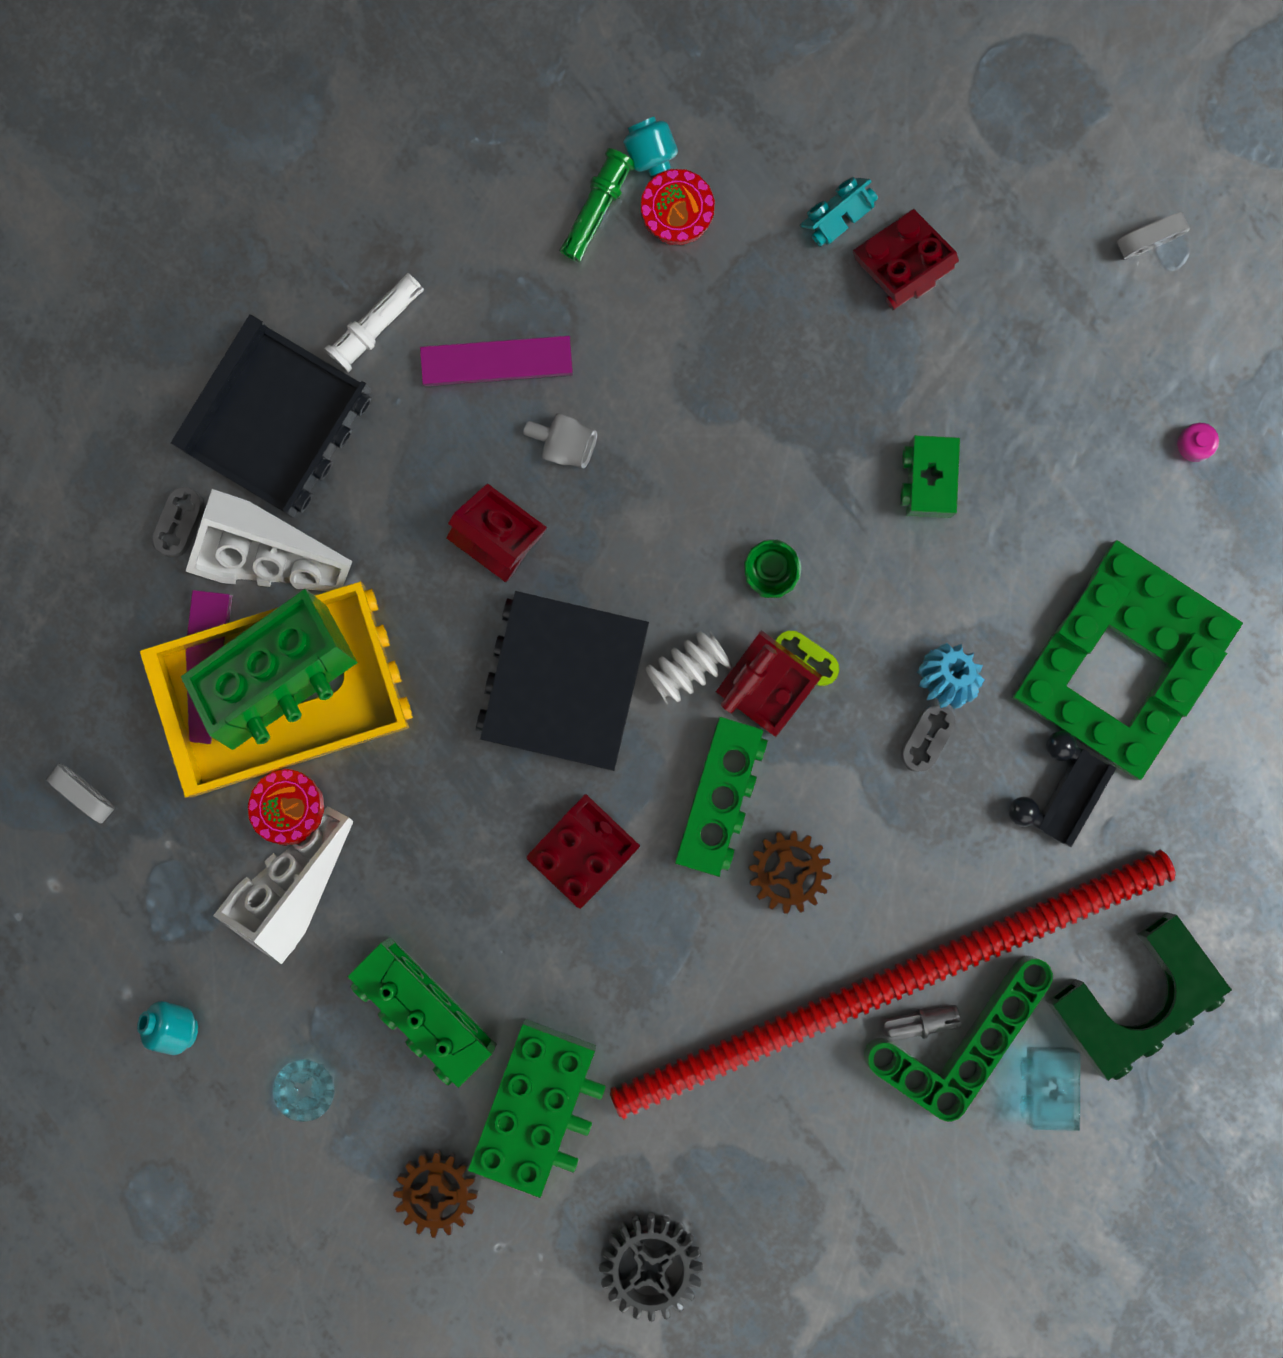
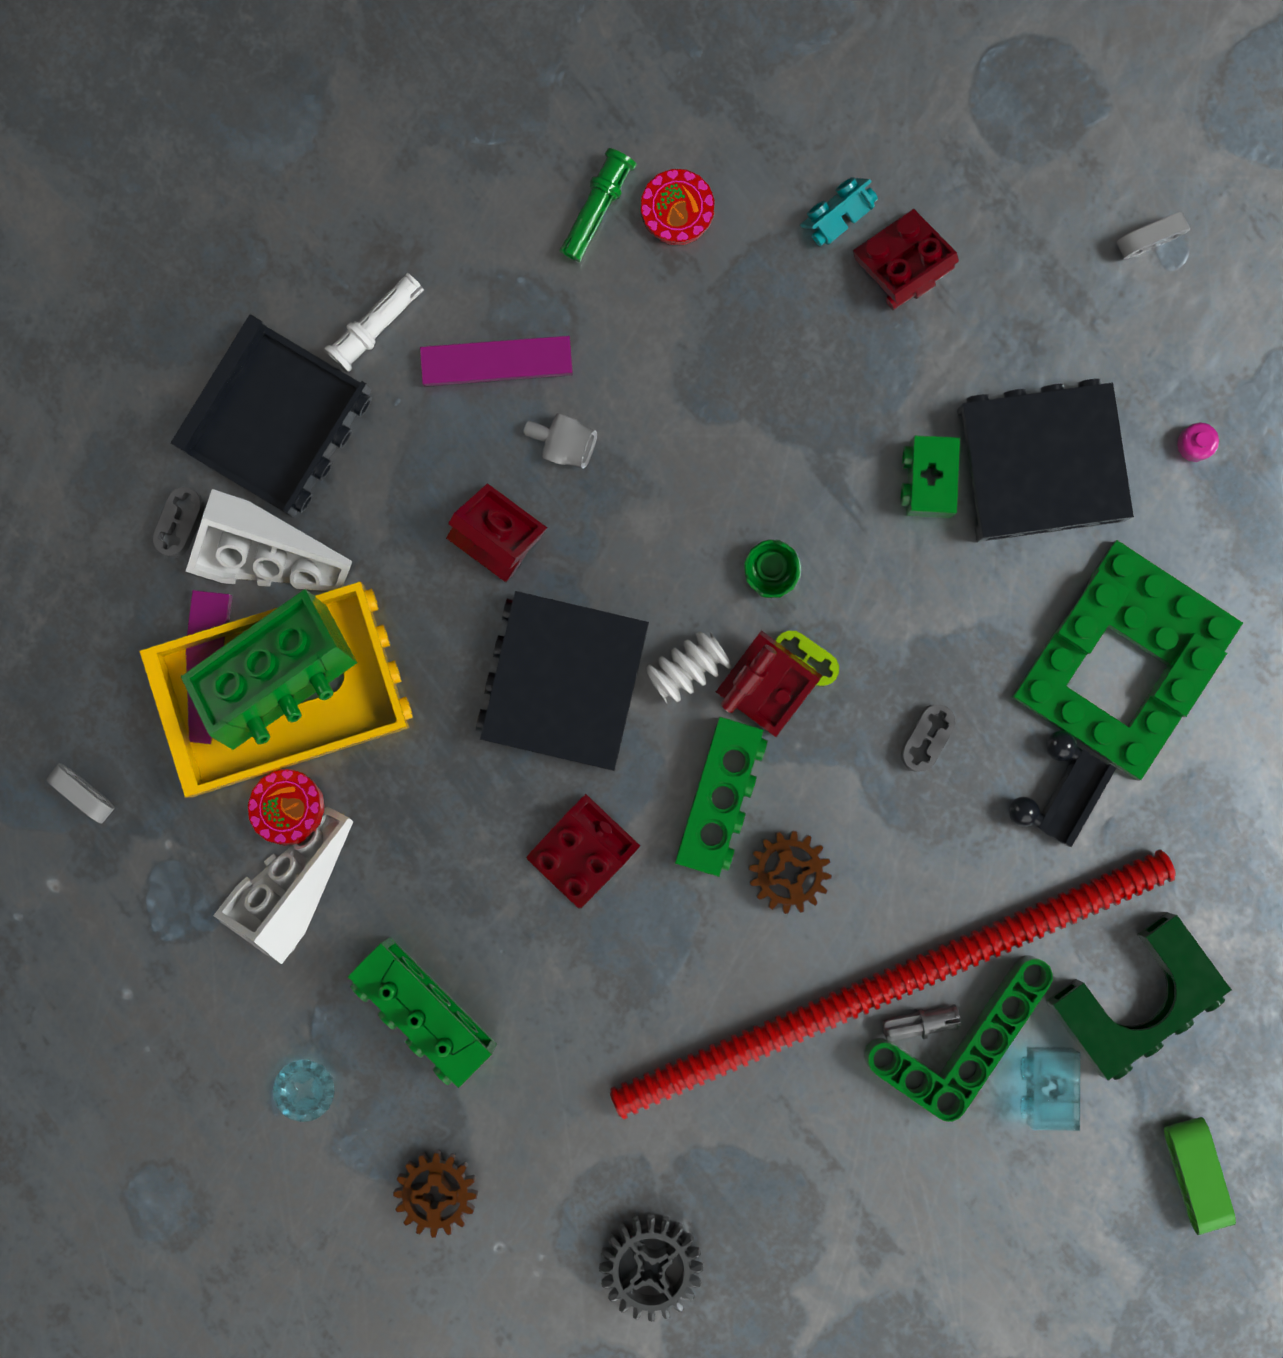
(167, 1028): teal head -> none
(536, 1109): green piece -> none
(650, 146): teal head -> none
(950, 676): medium azure gear -> none
(1046, 460): none -> black panel
(1199, 1175): none -> bright green beam

